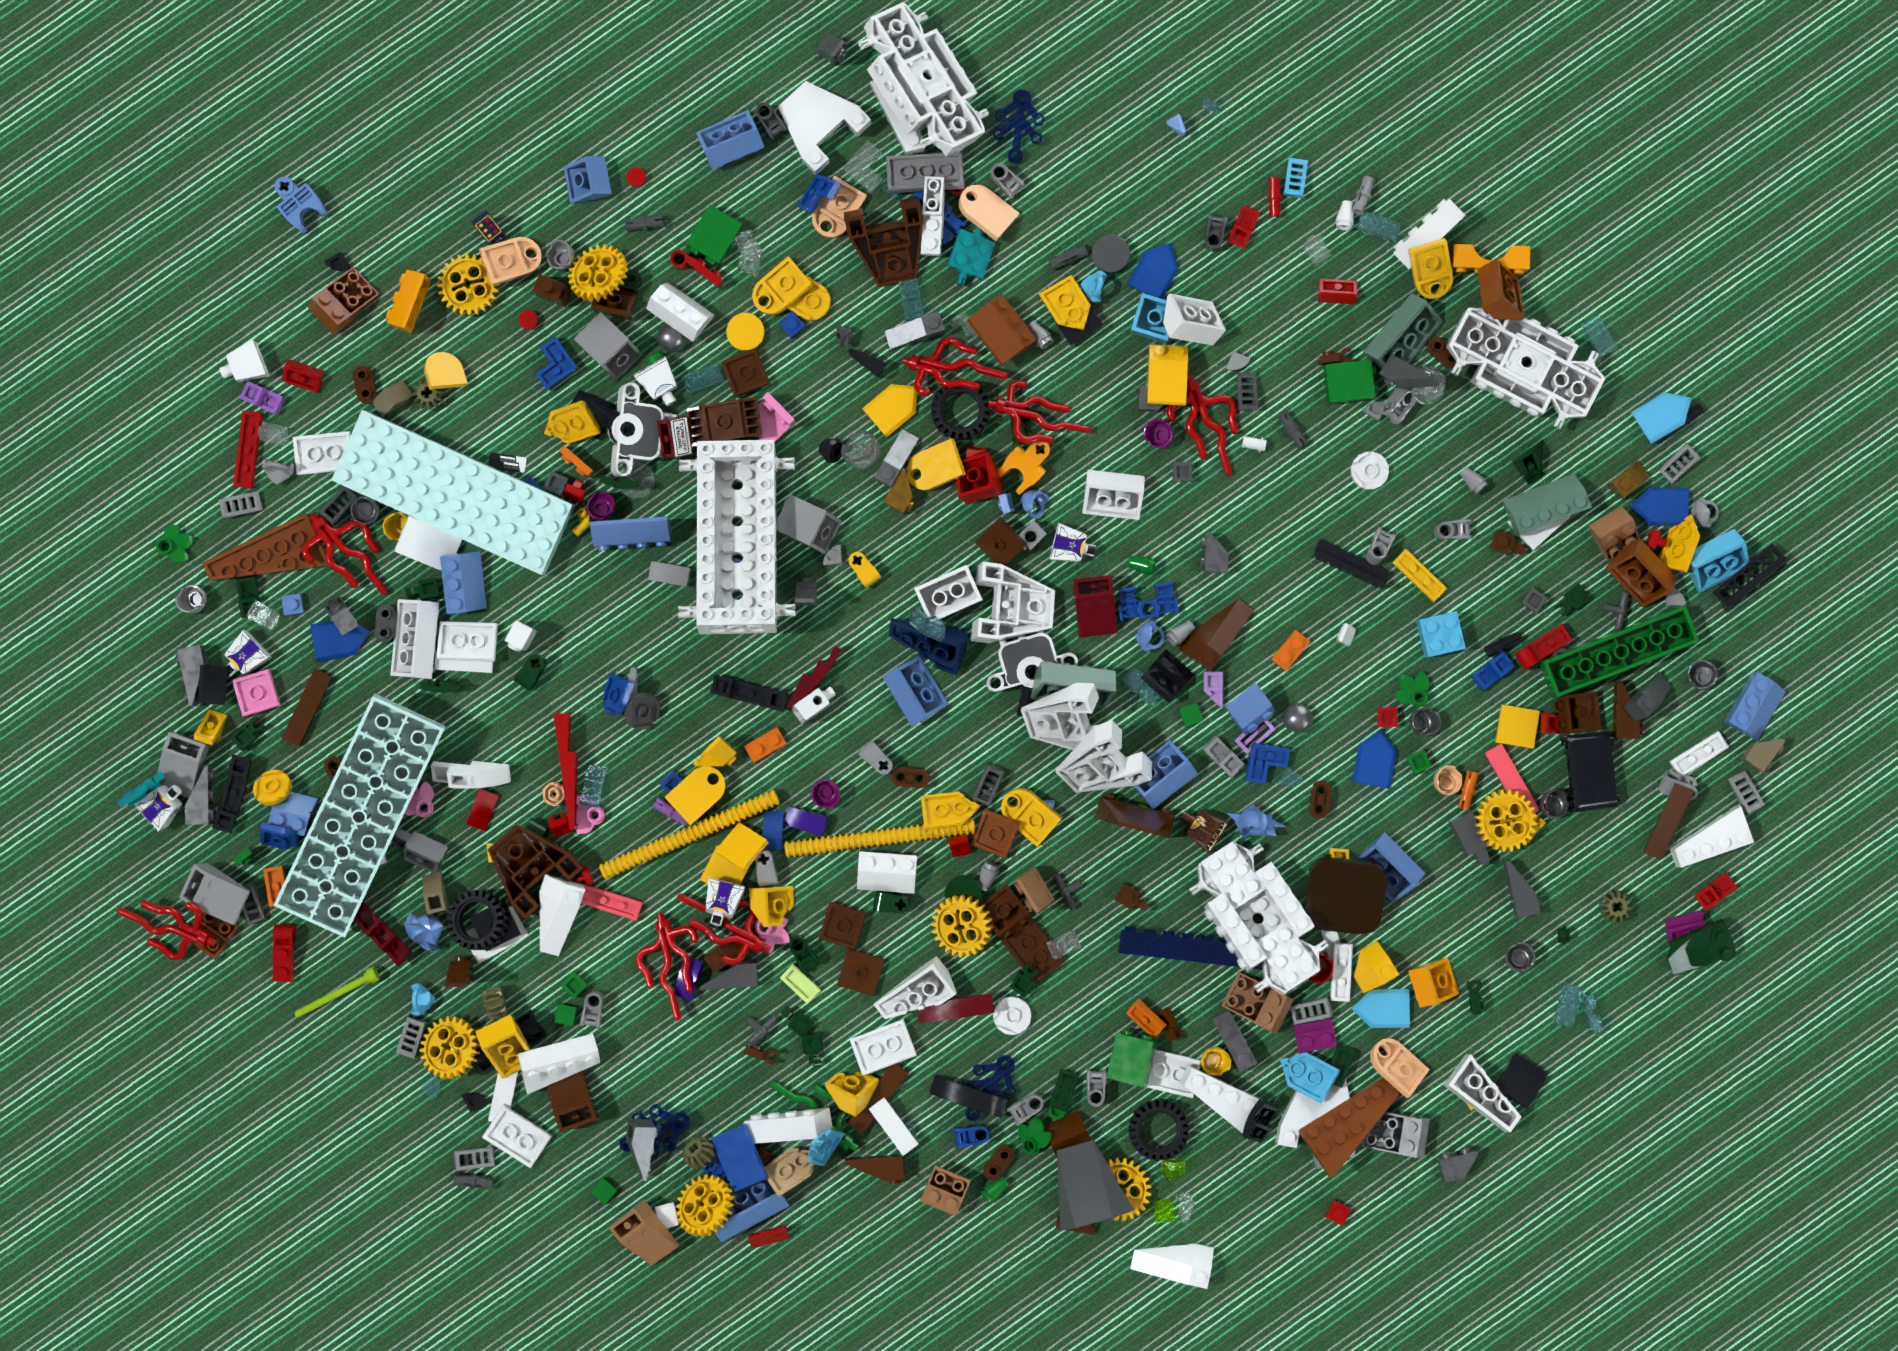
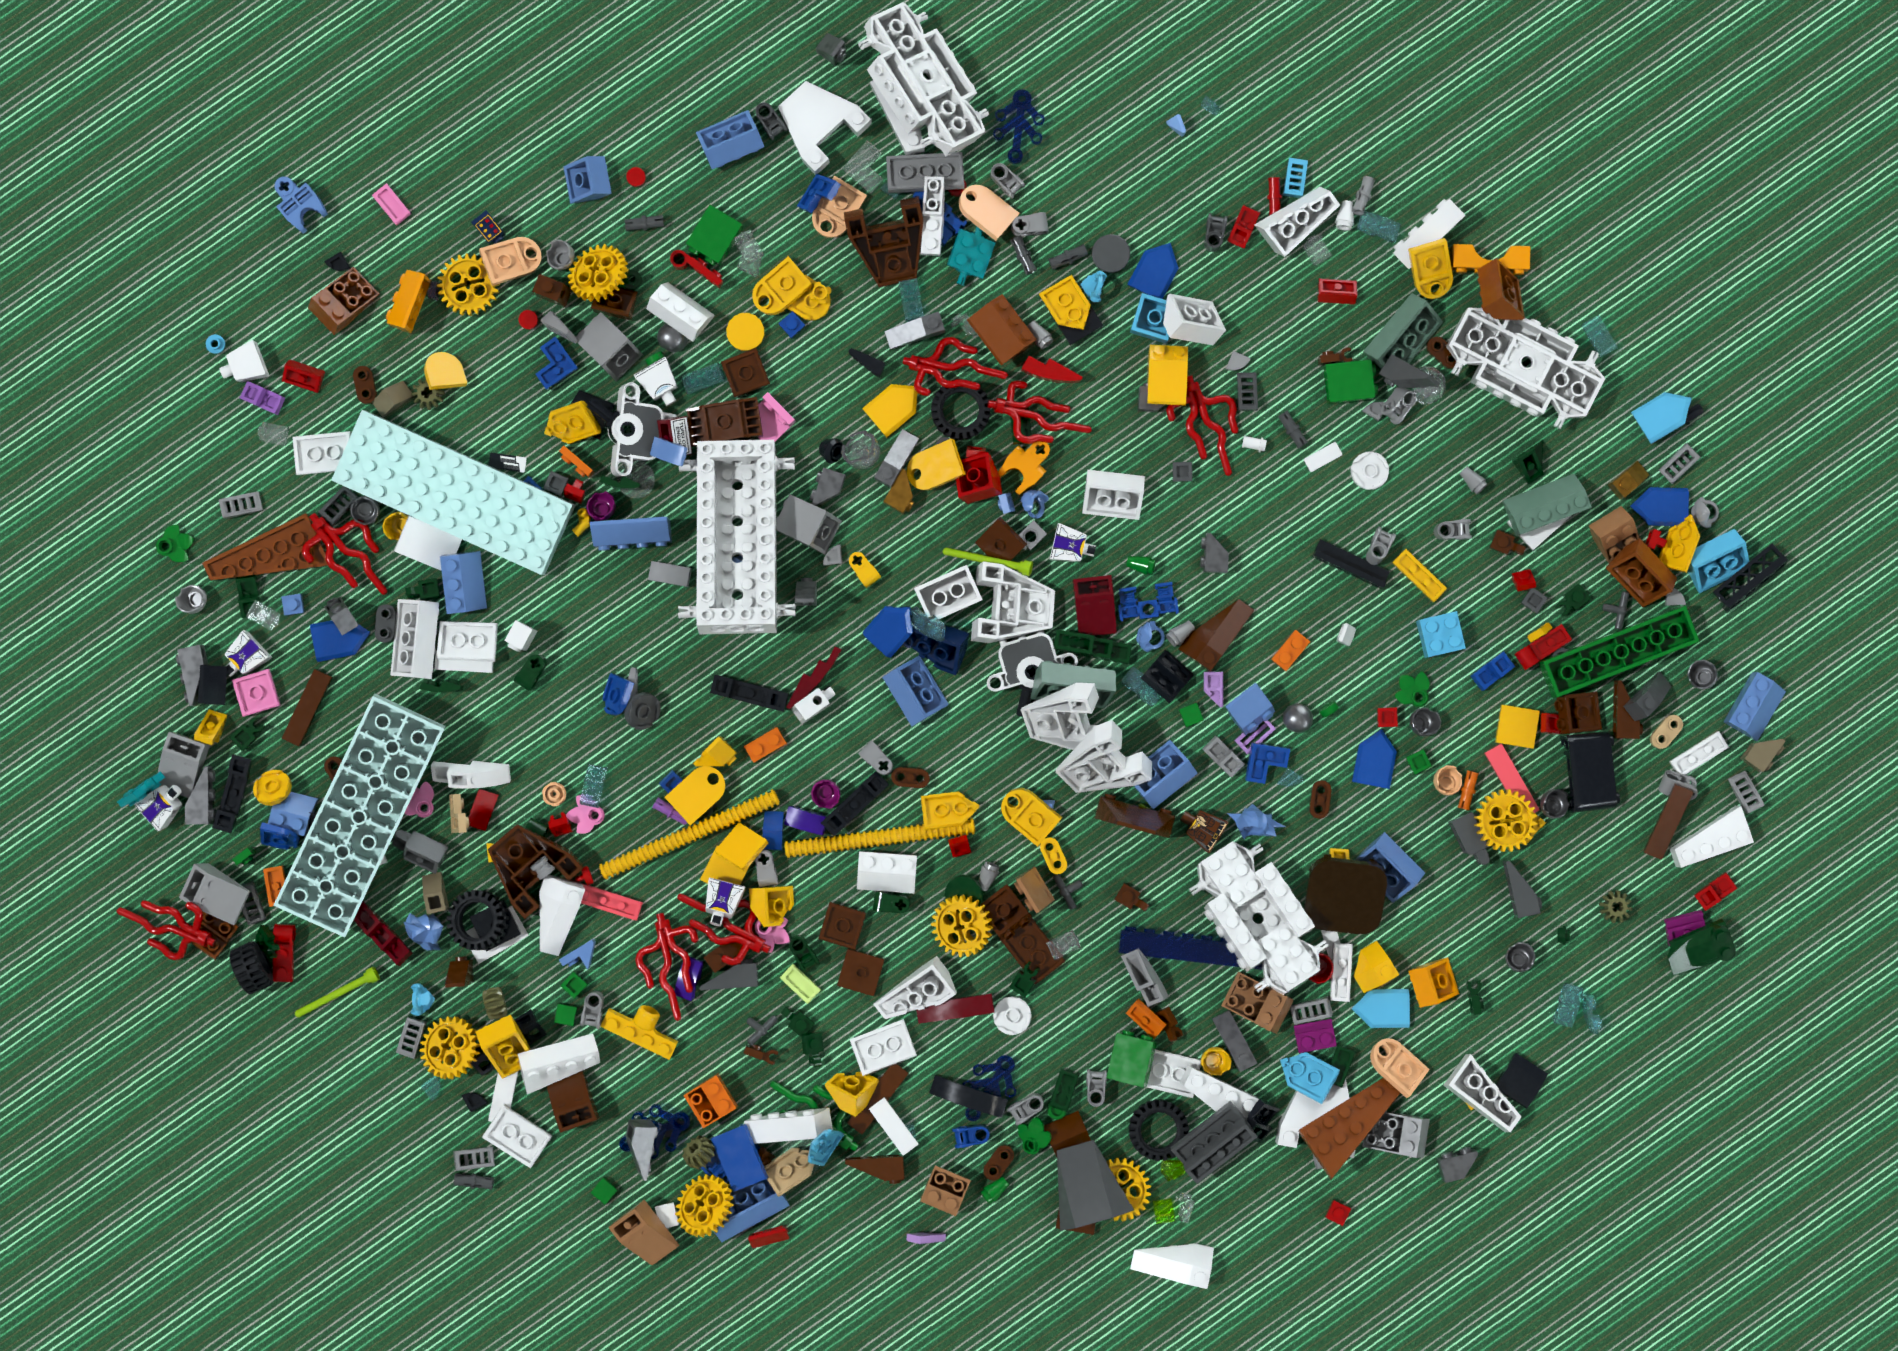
(221, 344): none -> medium azure plate
(247, 450): red tile -> none
(251, 967): none -> black tyre
(265, 940): none -> dark green plate
(277, 472): light grey piece -> none
(391, 204): none -> bright pink tile
(433, 291): none -> clear purple tile
(459, 821): none -> tan plate
(542, 867): none -> light grey wheel
(556, 326): none -> light grey slope
(568, 765): red slope -> none
(585, 952): none -> medium blue slope
(640, 1030): none -> yellow plate
(668, 451): none -> medium blue slope
(710, 1100): none -> orange slope
(815, 293): none -> yellow plate
(829, 486): none -> flat silver slope
(844, 335): dark grey plate -> none
(854, 803): none -> black slope
(890, 629): none -> blue tile
(922, 1237): none -> lavender tile
(995, 833): dark orange plate -> none
(996, 769): dark grey slope -> none
(1023, 255): none -> dark grey pin
(1024, 567): none -> lime piece
(1033, 224): none -> light grey piece
(1050, 372): none -> red slope
(1053, 855): none -> yellow plate
(1092, 646): none -> dark green slope
(1144, 977): none -> light grey slope
(1158, 433): magenta hair -> none
(1214, 1142): none -> dark grey slope
(1297, 220): none -> white wedge
(1323, 456): none -> white sticker
(1328, 709): none -> green tile
(1503, 644): black axle -> none
(1523, 580): none -> red plate
(1539, 632): none -> yellow tile
(1666, 731): none -> tan plate

